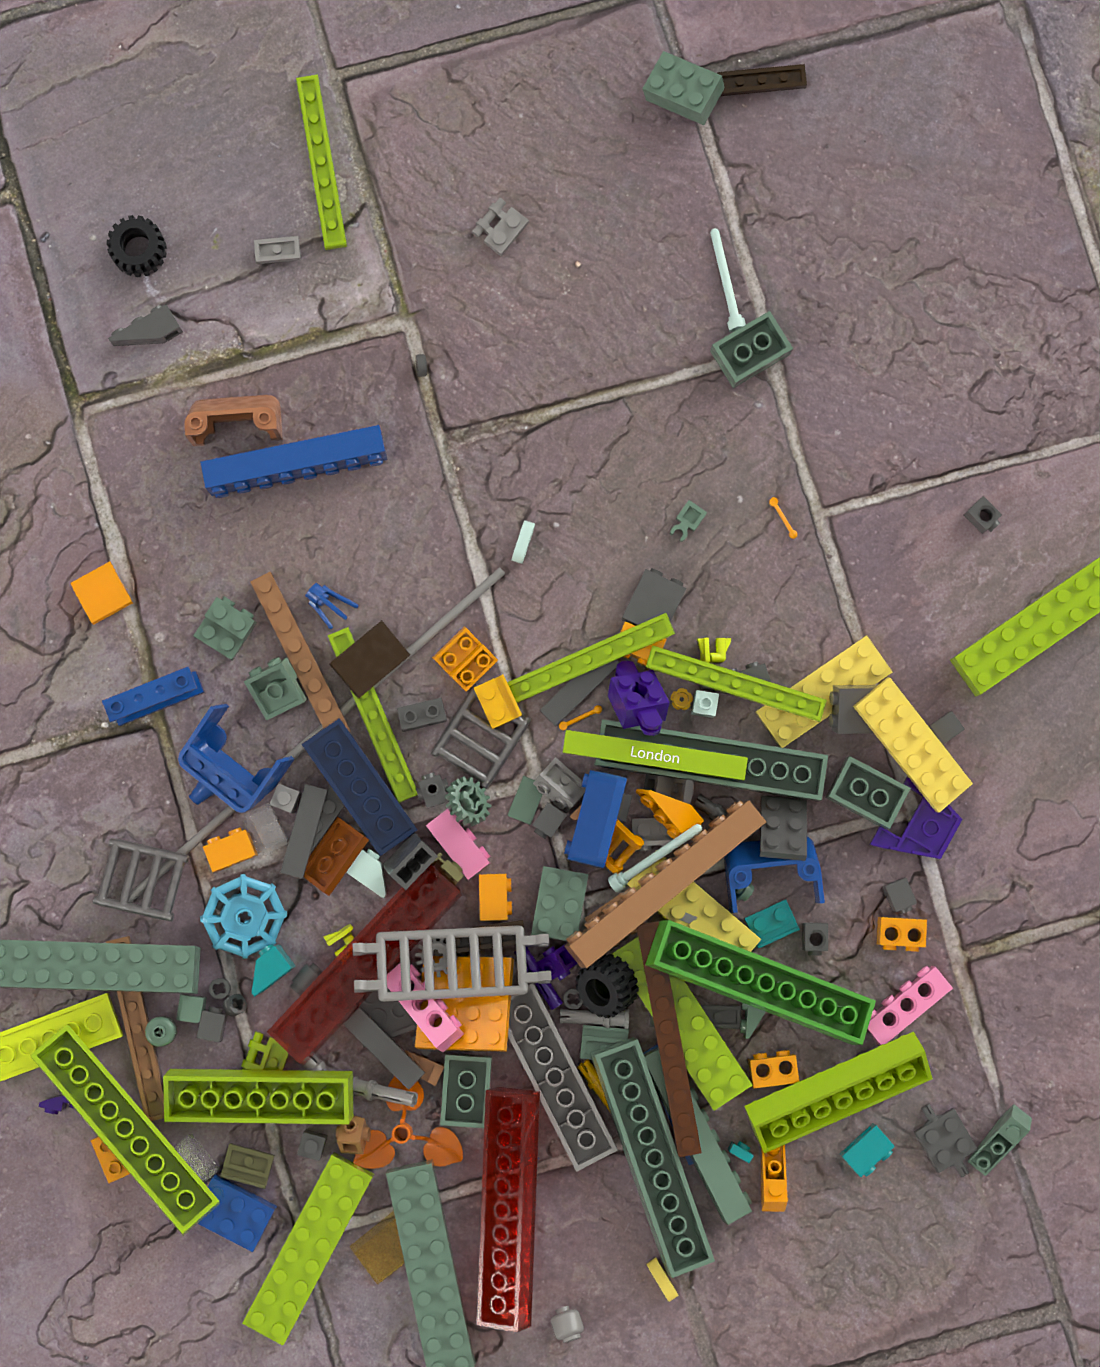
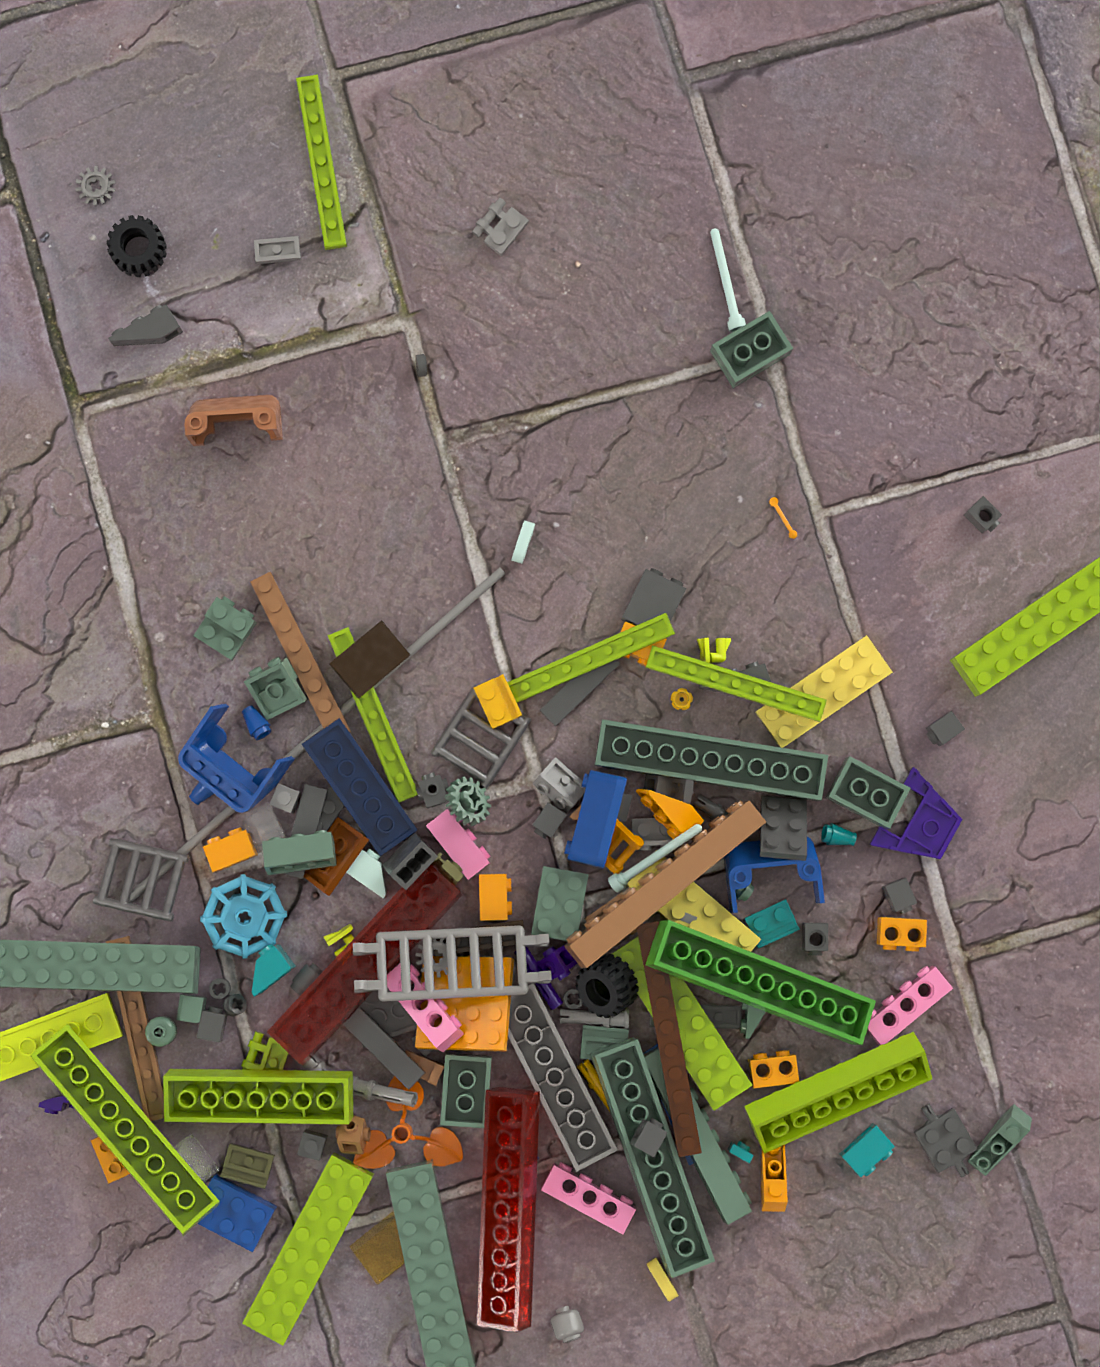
(93, 177): none -> light grey gear
(101, 593): light orange slope -> none
(153, 696): blue fence -> none
(256, 723): none -> blue cone
(294, 461): blue brick -> none
(299, 852): none -> sand green brick
(318, 596): blue plant -> none
(422, 714): dark grey brick -> none
(465, 659): light orange slope -> none
(525, 801): sand green sticker -> none
(564, 725): light orange hinge -> none
(616, 1220): none -> bright pink brick
(638, 698): dark purple brick -> none
(649, 1136): none -> dark grey brick
(655, 755): lime tile -> none
(683, 88): sand green brick -> none
(690, 518): sand green plate -> none
(705, 704): light aqua brick -> none
(764, 80): dark brown plate -> none
(837, 835): none -> teal cone
(844, 716): dark grey brick -> none
(913, 744): light yellow plate -> none

